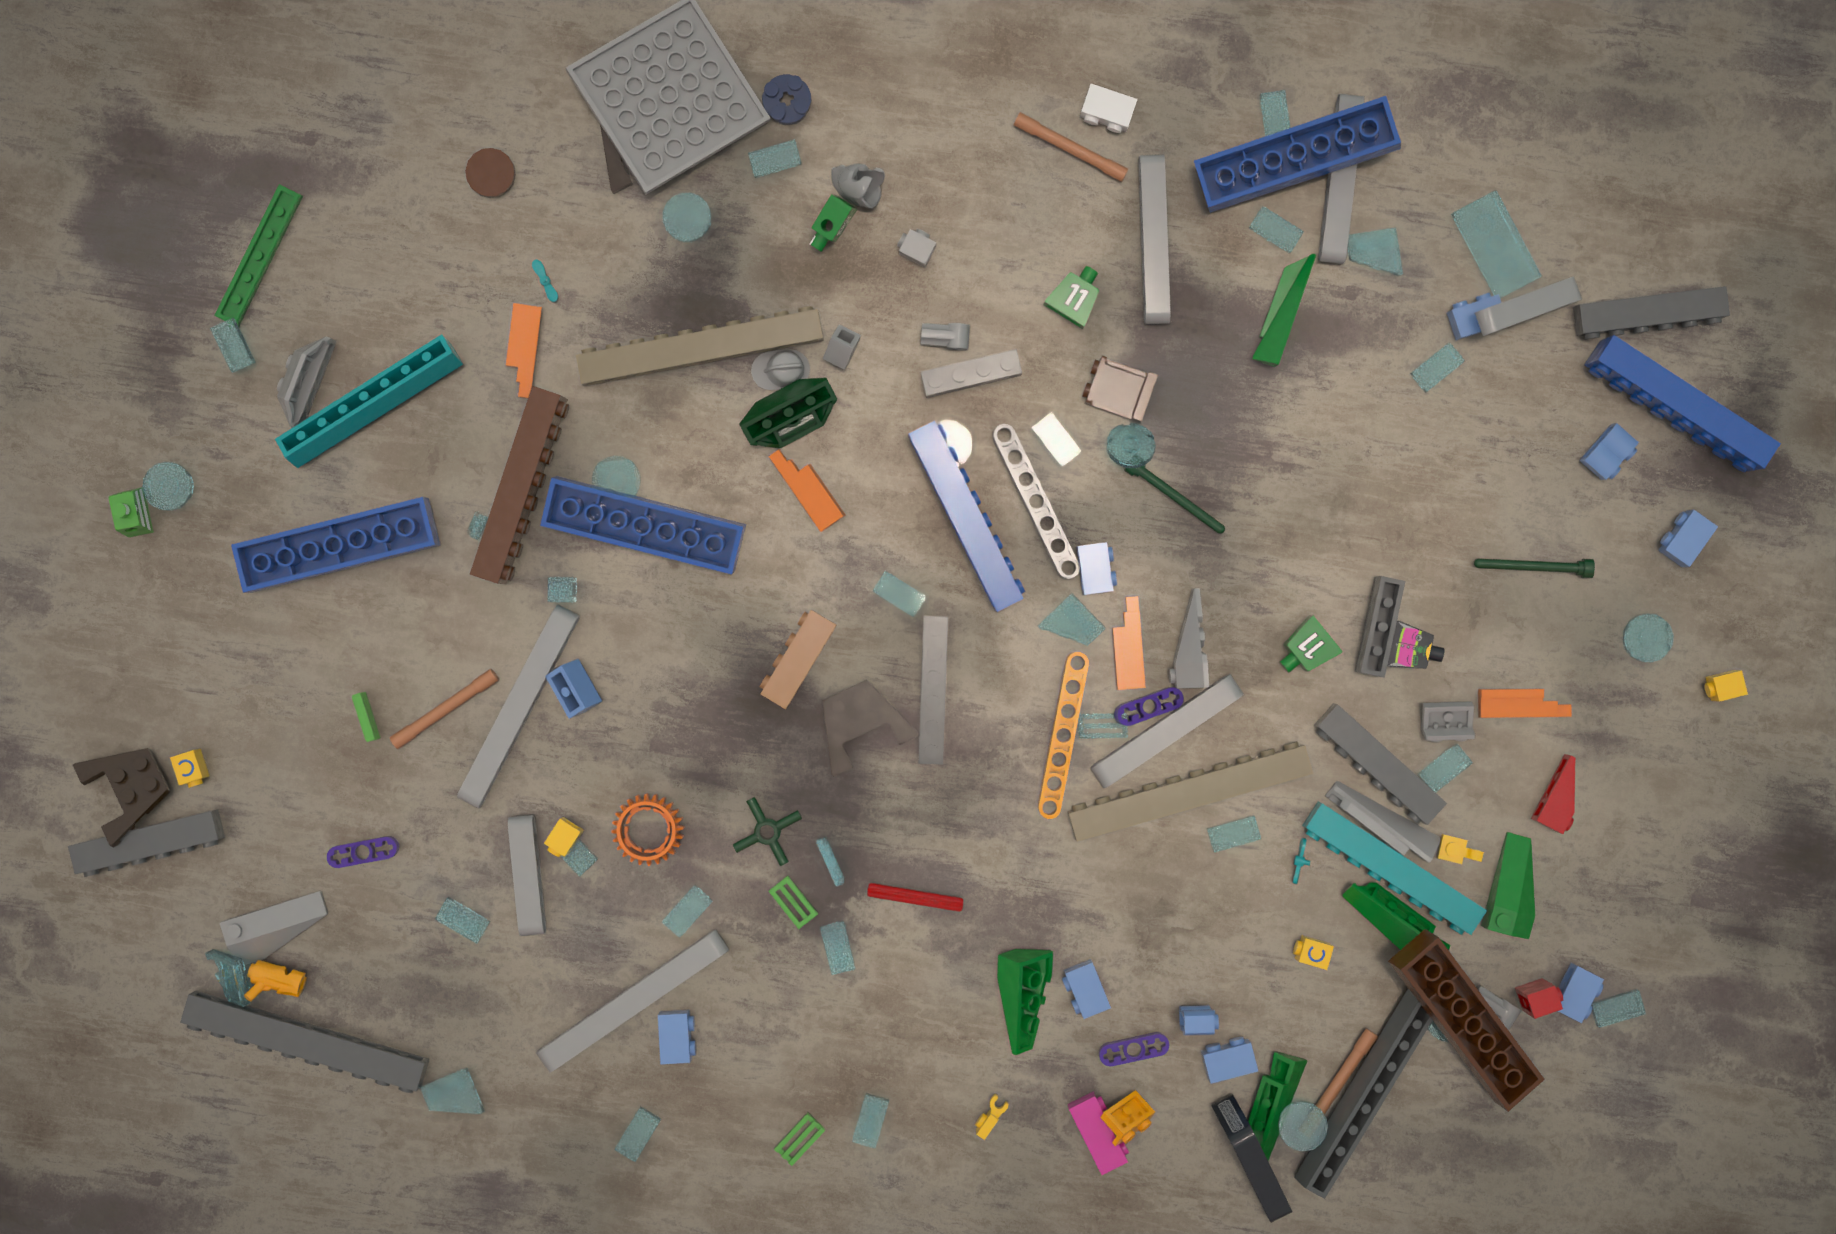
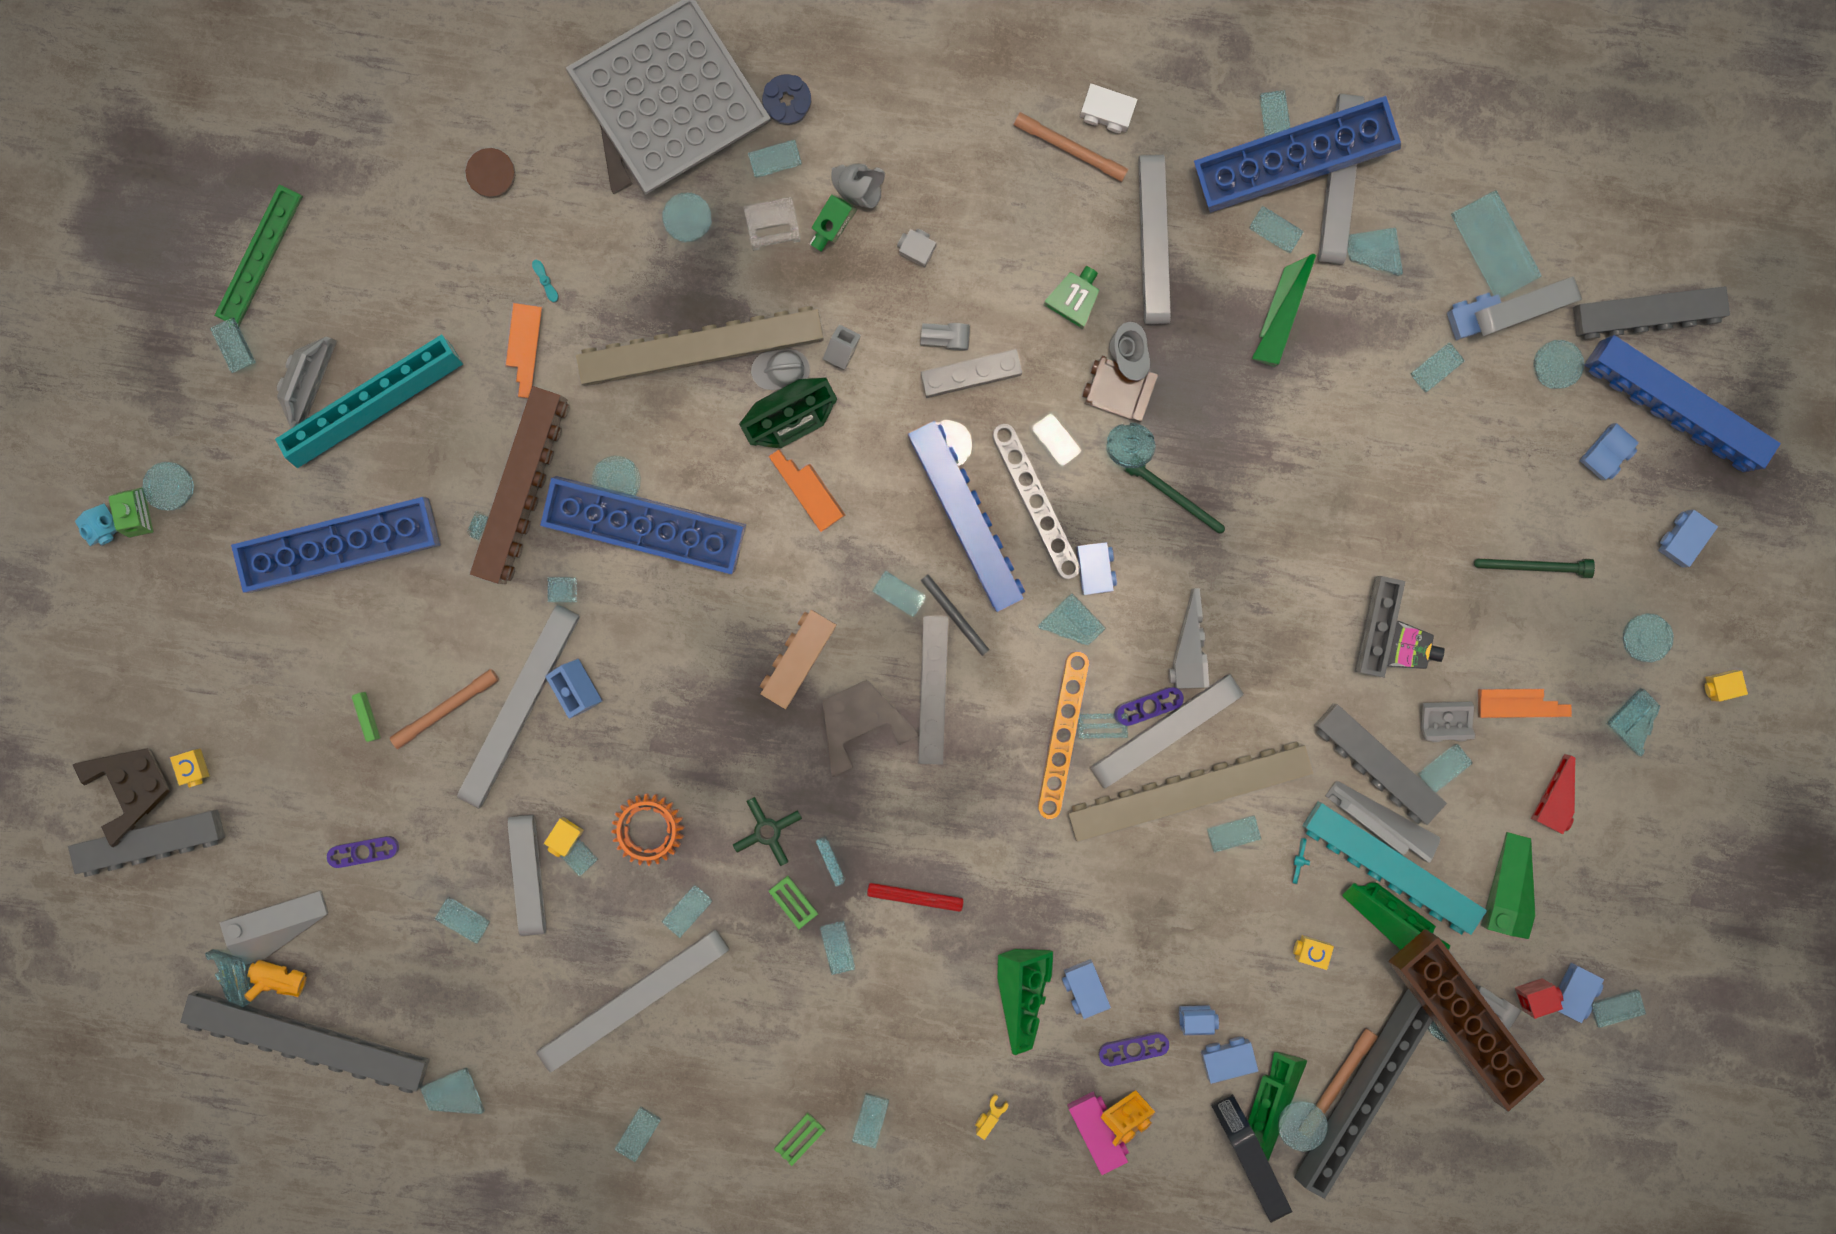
(96, 525): none -> medium azure brick
(675, 1036): medium blue brick -> none
(771, 215): none -> clear plate
(955, 615): none -> dark grey bar
(1128, 649): piece -> none
(1131, 351): none -> light grey piece
(1309, 646): green torso -> none
(1455, 849): yellow plate -> none
(1558, 364): none -> clear light blue tile
(1635, 720): none -> clear light blue wing

